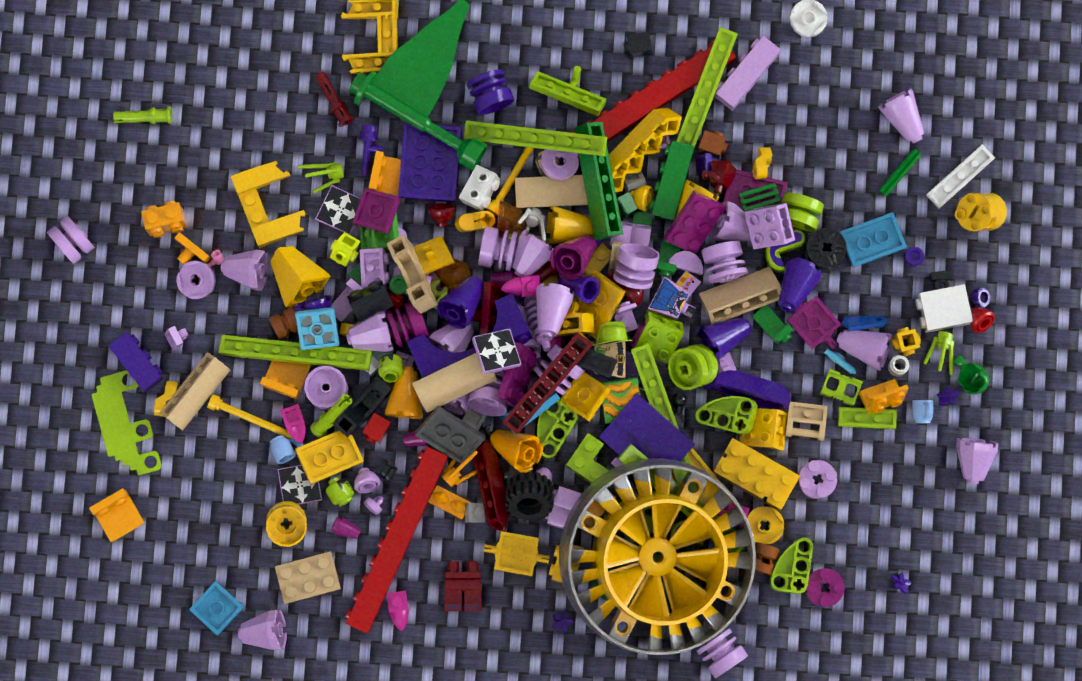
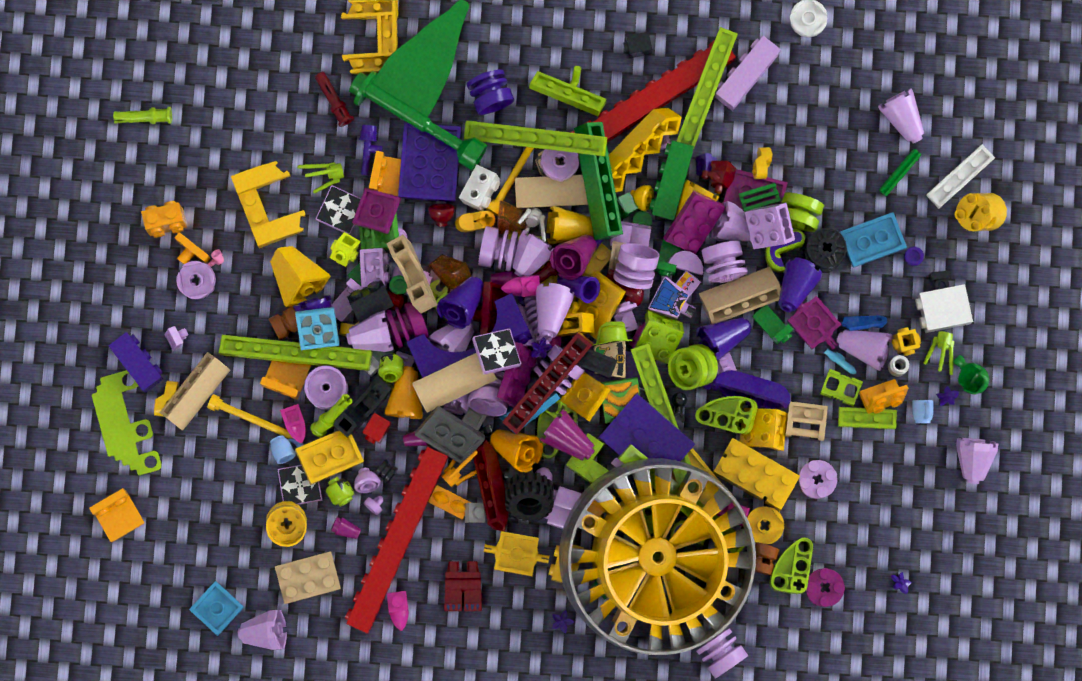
(70, 239): lavender wheel -> none
(247, 268): lavender cone -> none
(433, 255): yellow piece -> none
(540, 349): none -> dark purple plant
(568, 437): none -> magenta cone
(634, 180): light grey plate -> none
(713, 143): dark orange brick -> none
(975, 297): dark purple piece -> none
(982, 319): red brick -> none

